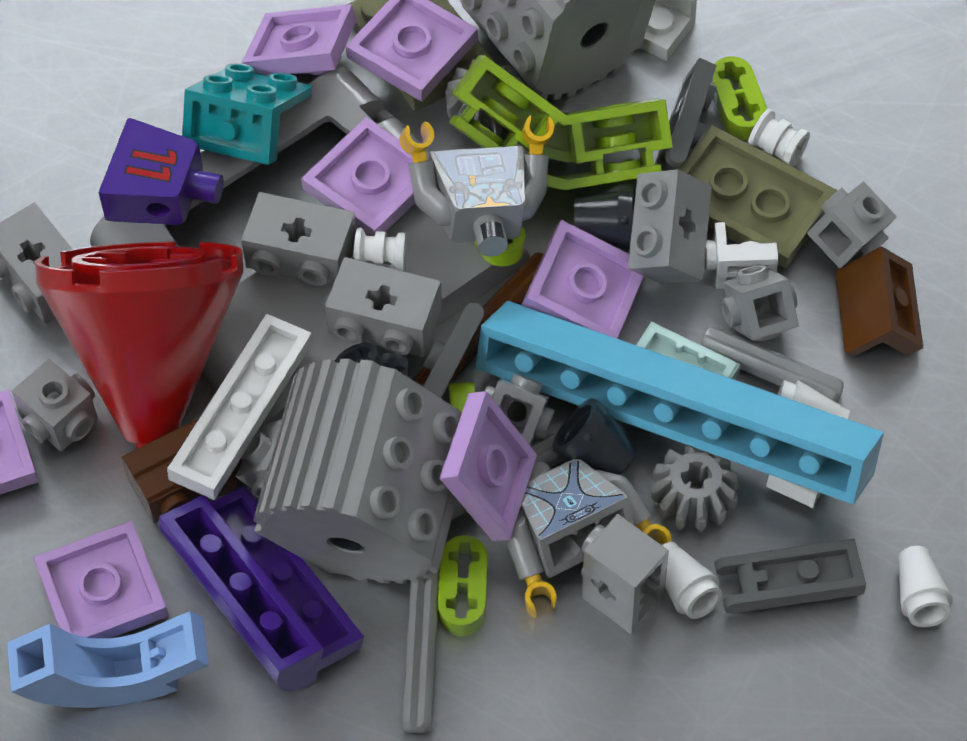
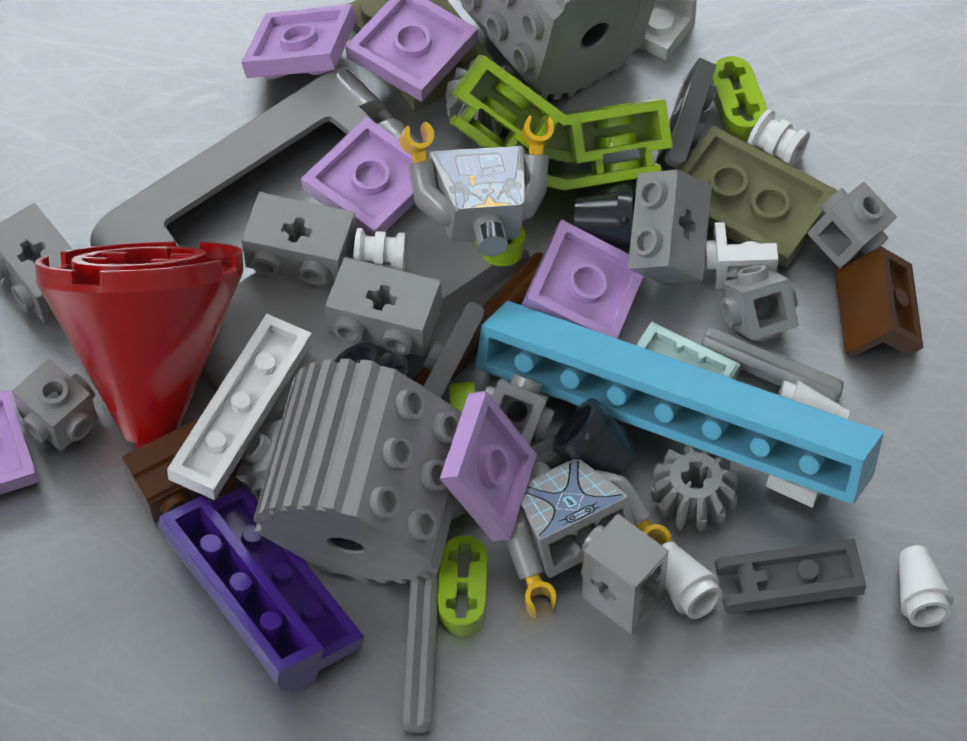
(101, 584): lavender plate -> none
(106, 672): light blue arch -> none
(155, 177): dark purple torso -> none
(240, 111): teal bracket -> none

